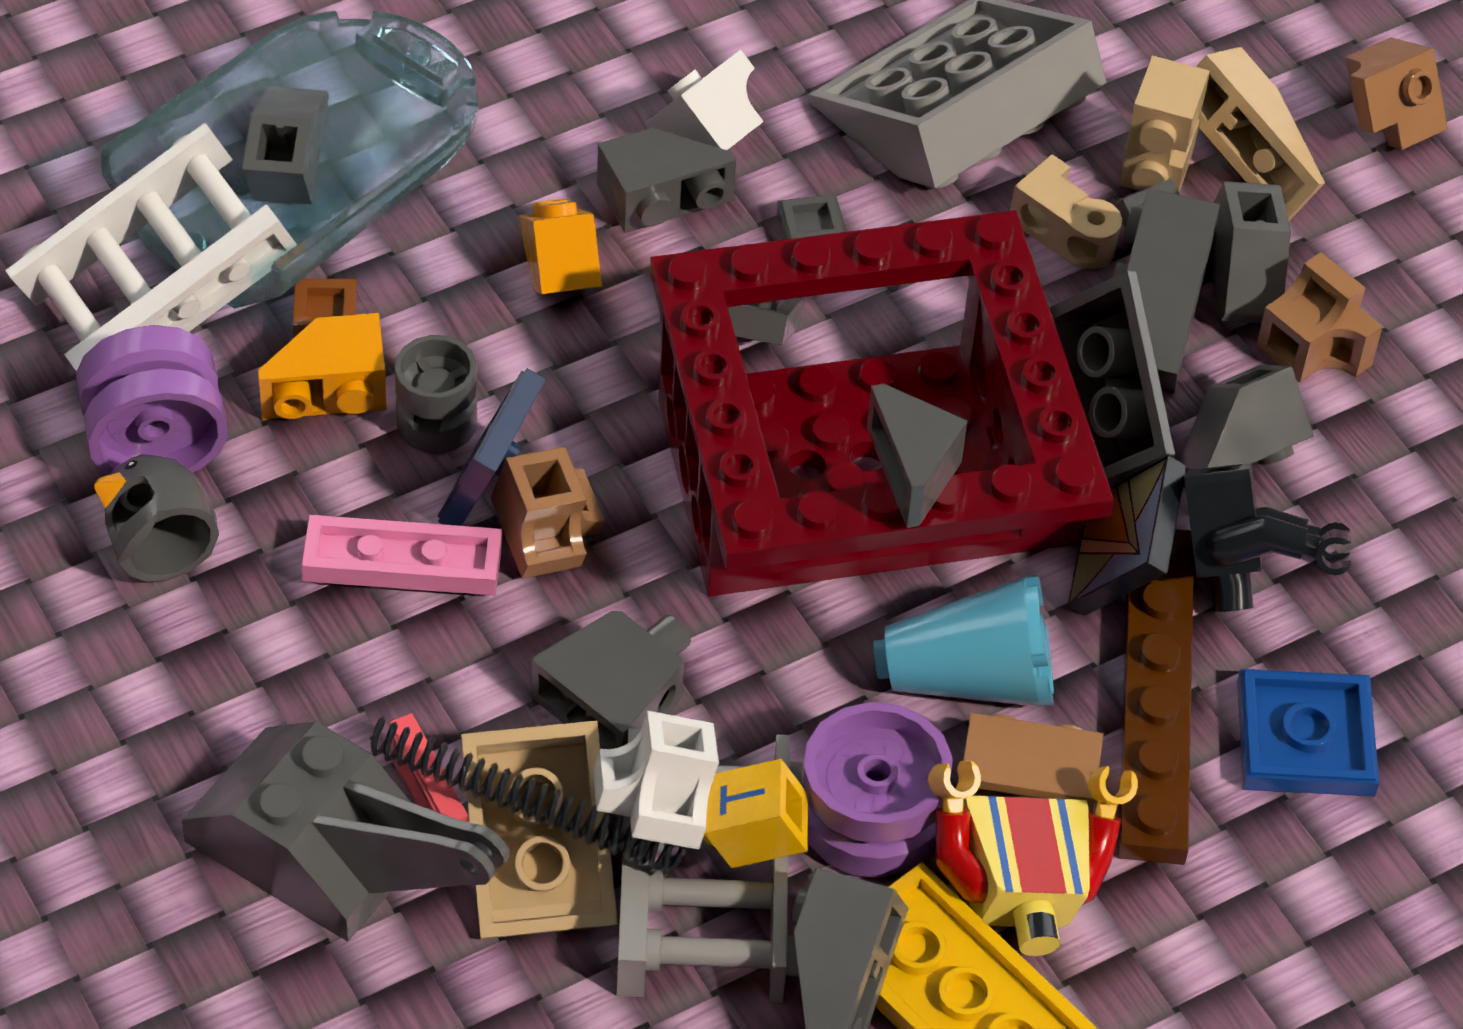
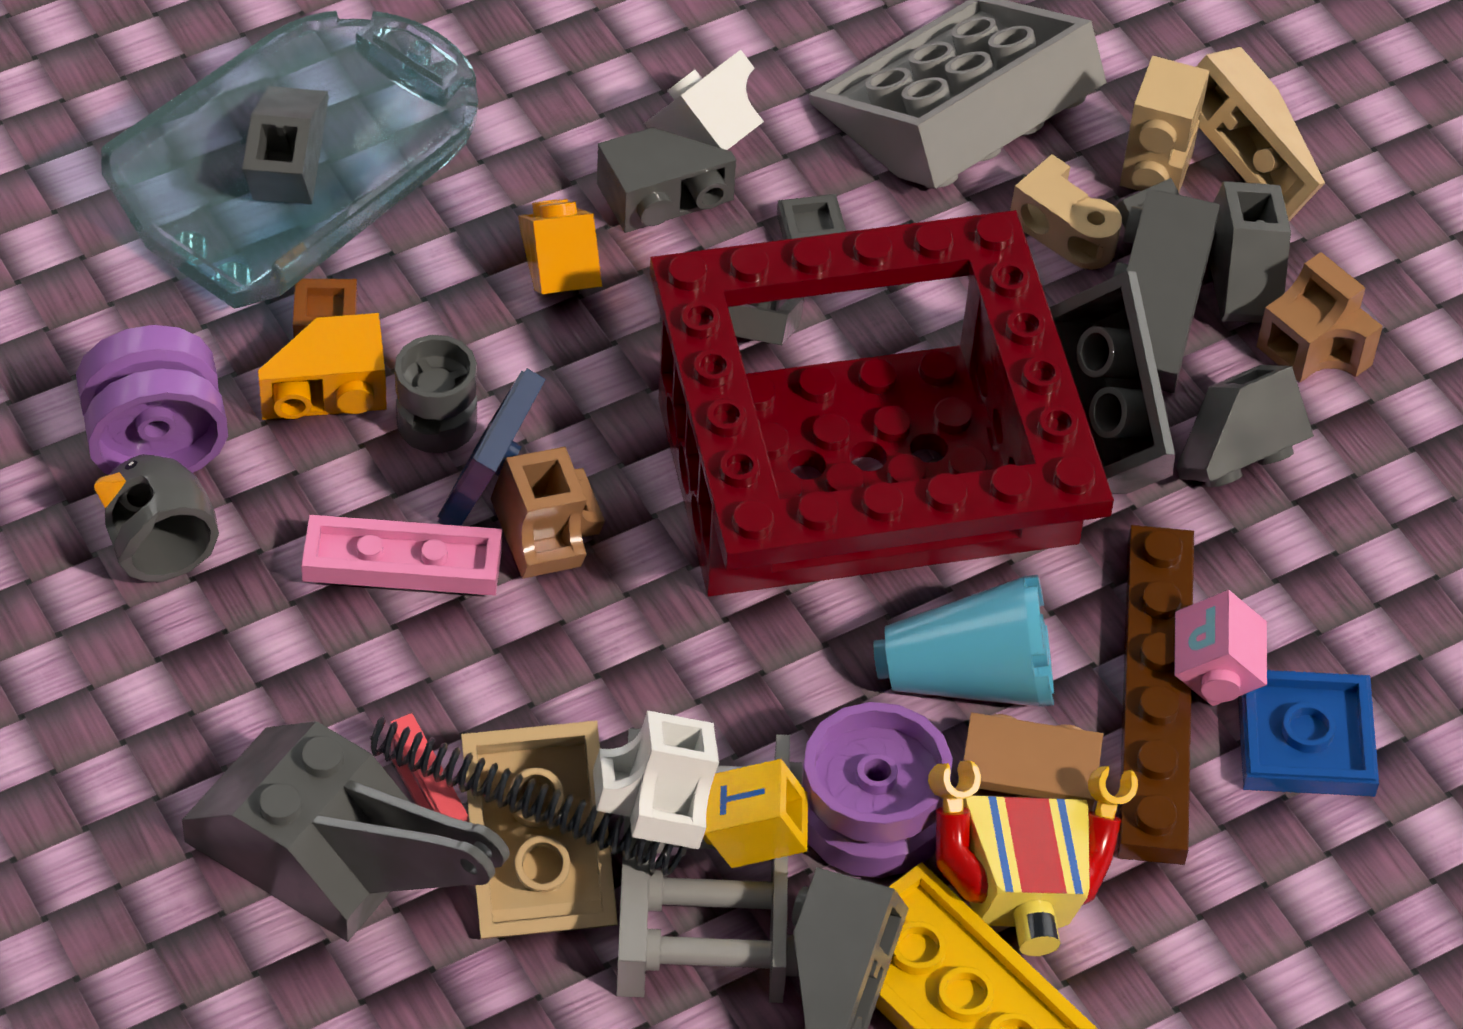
(192, 292): white fence -> none
(612, 674): dark grey torso -> none
(916, 448): dark grey slope -> none
(1131, 544): tile -> none
(1220, 648): none -> bright pink brick
(1235, 534): black torso -> none
(1397, 91): medium nougat brick -> none

